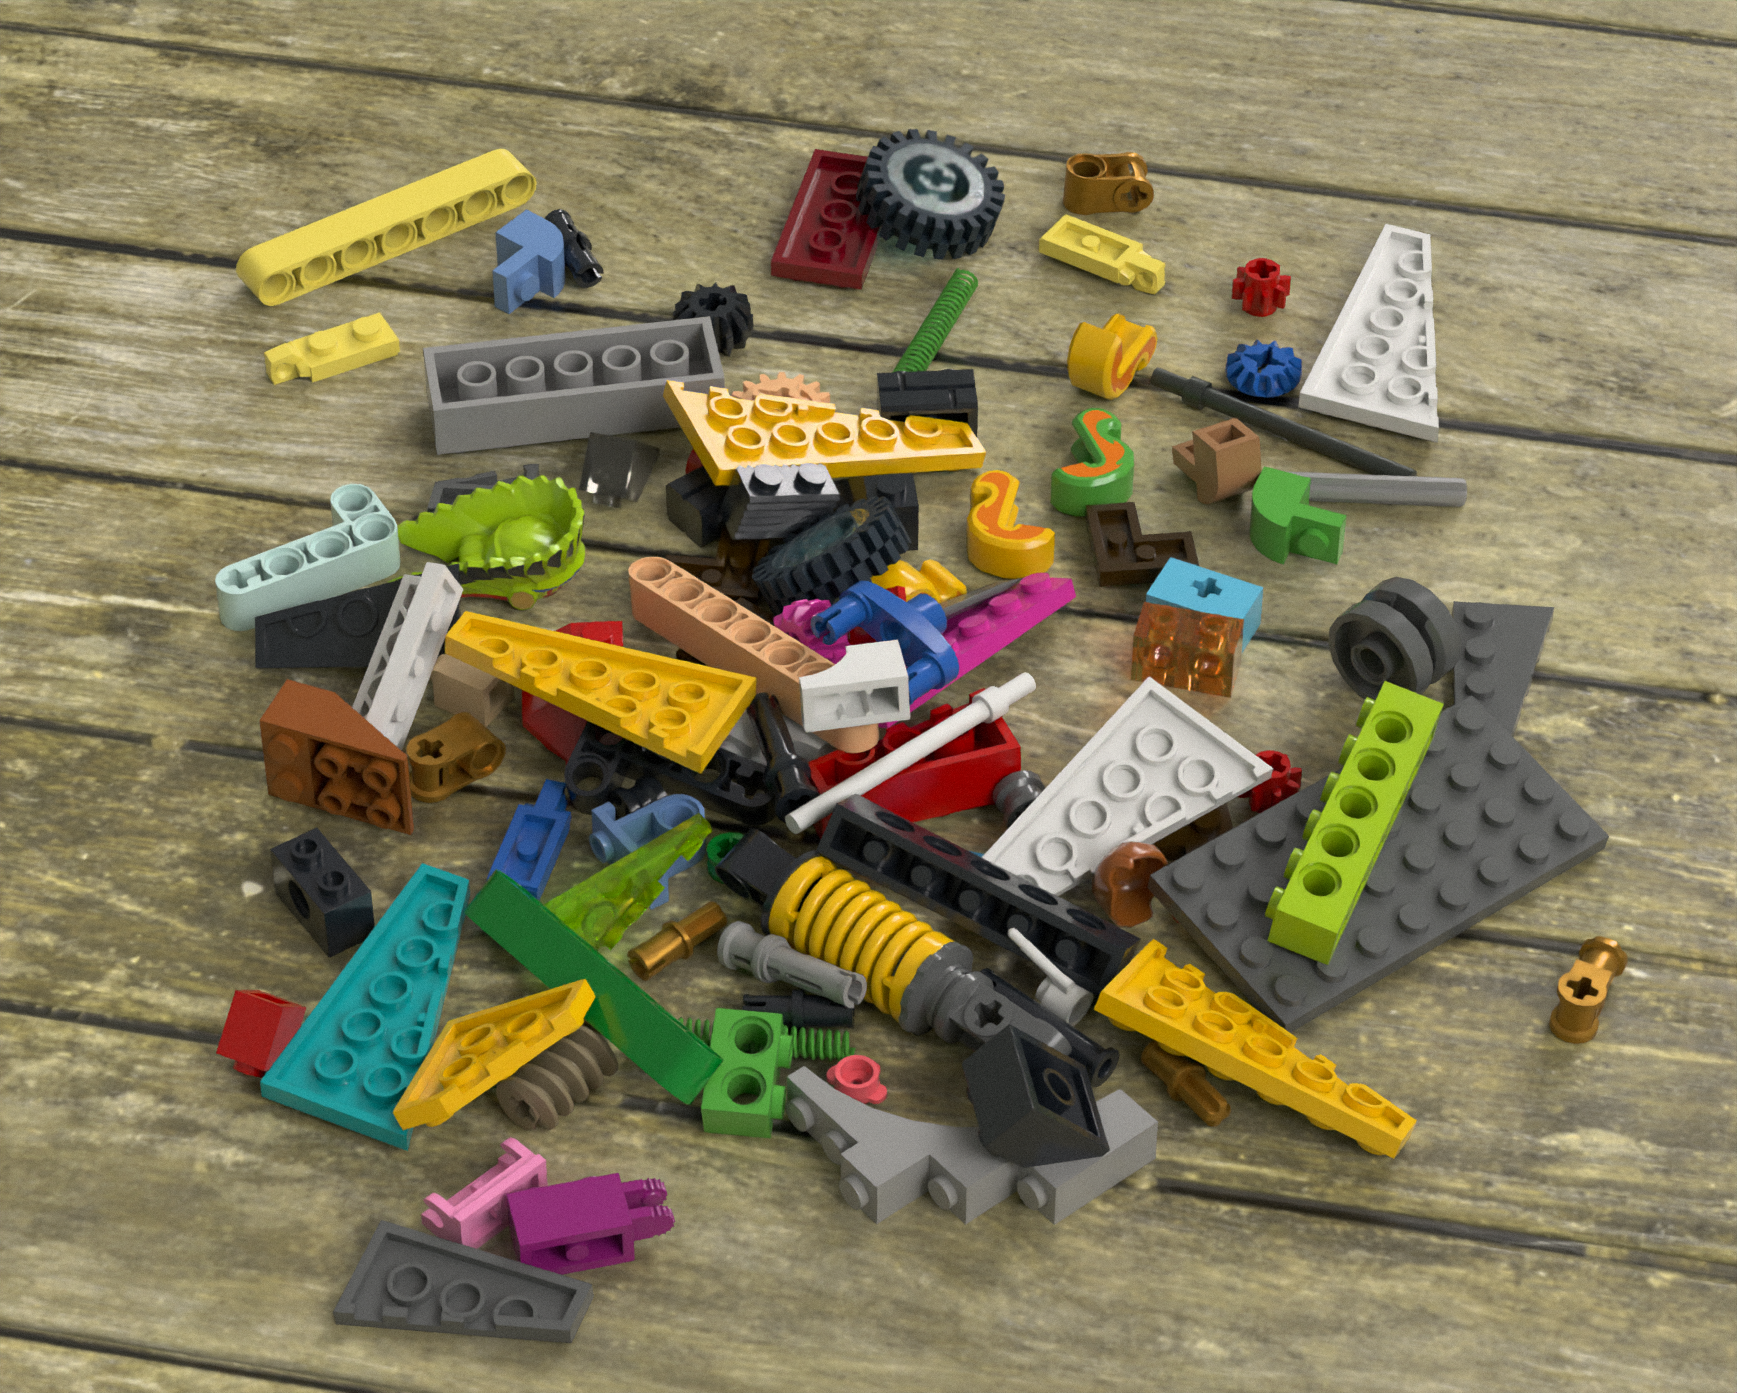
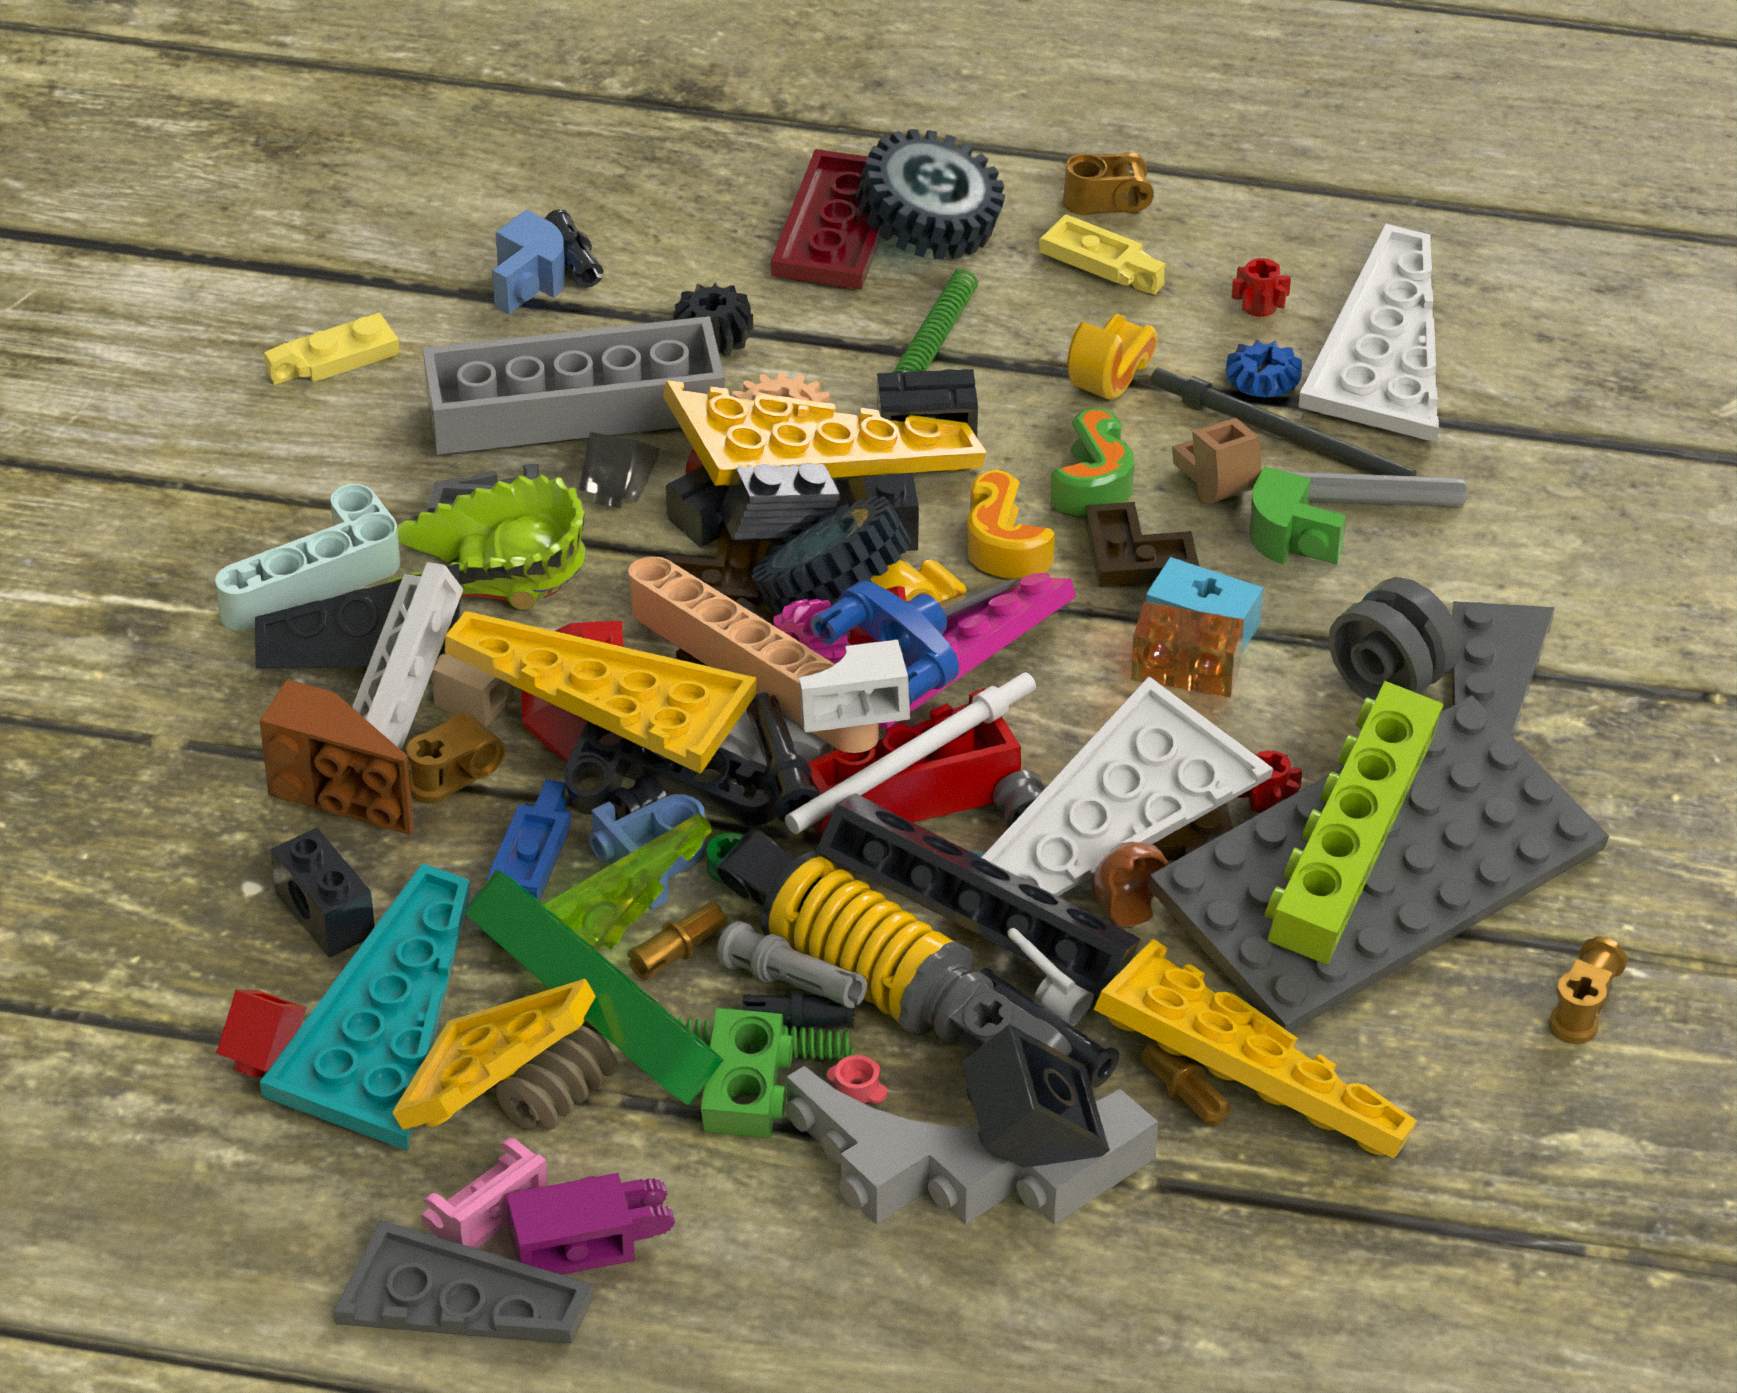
(385, 227): light yellow beam -> none

